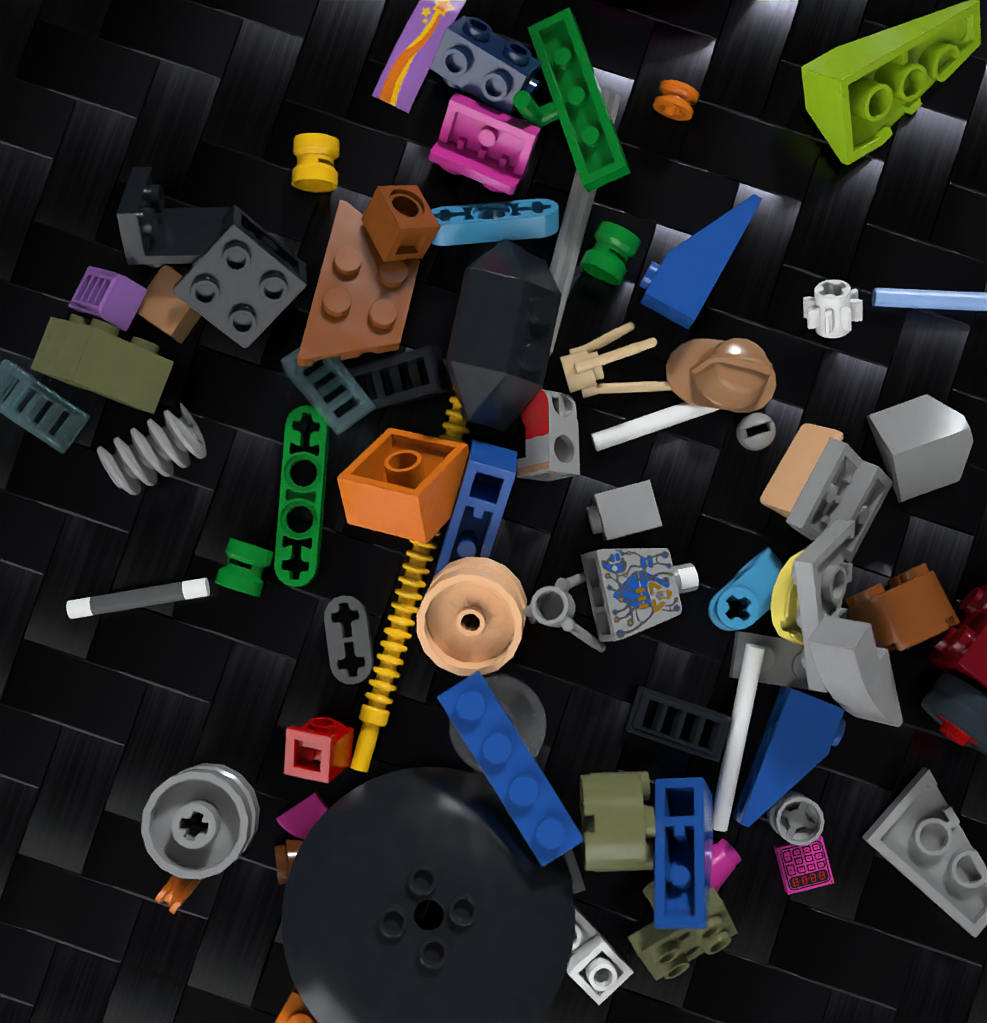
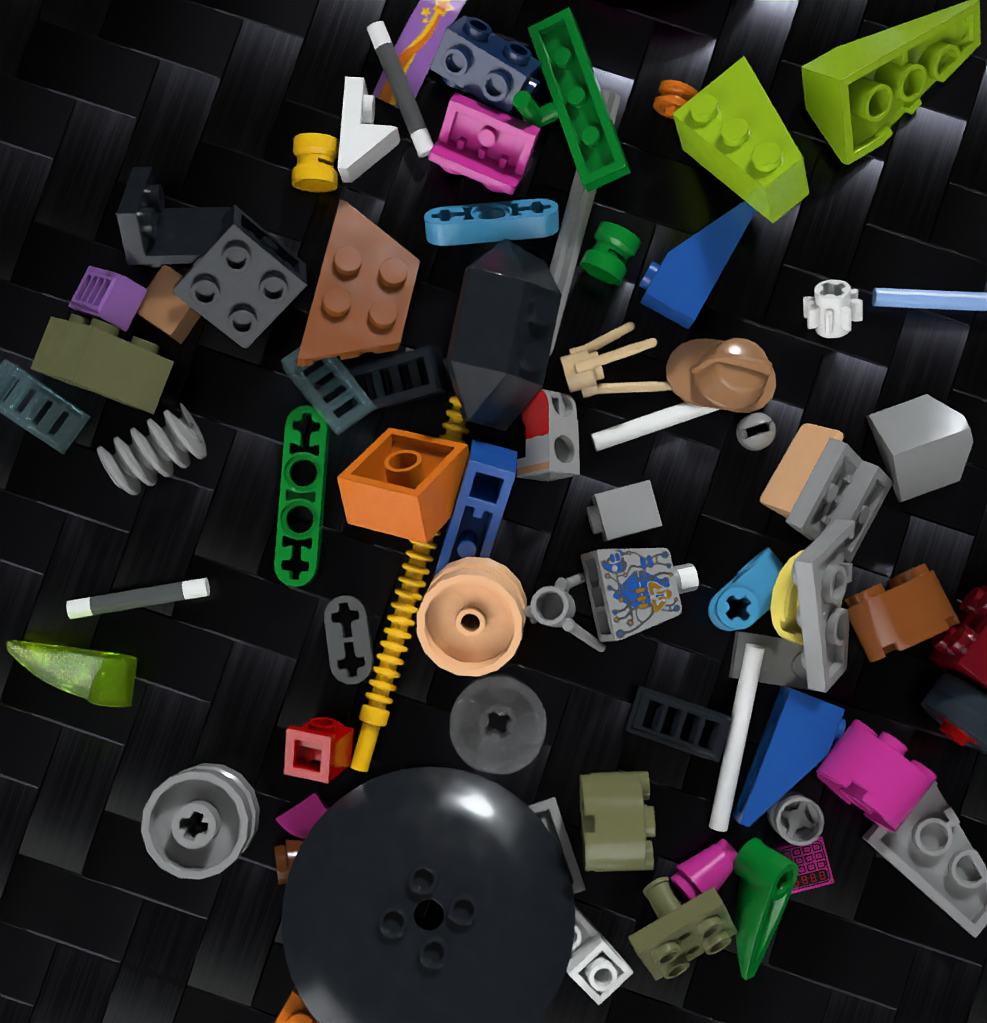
(87, 673): none -> clear neon green piece
(176, 892): orange bush -> none
(240, 577): green wheel -> none
(360, 142): none -> white slope
(400, 88): none -> dark grey bar
(400, 222): dark orange brick -> none
(510, 768): blue plate -> none
(682, 852): blue slope -> none
(744, 142): none -> lime wedge
(761, 899): none -> green piece
(855, 670): light grey slope -> none
(875, 775): none -> dark pink brick

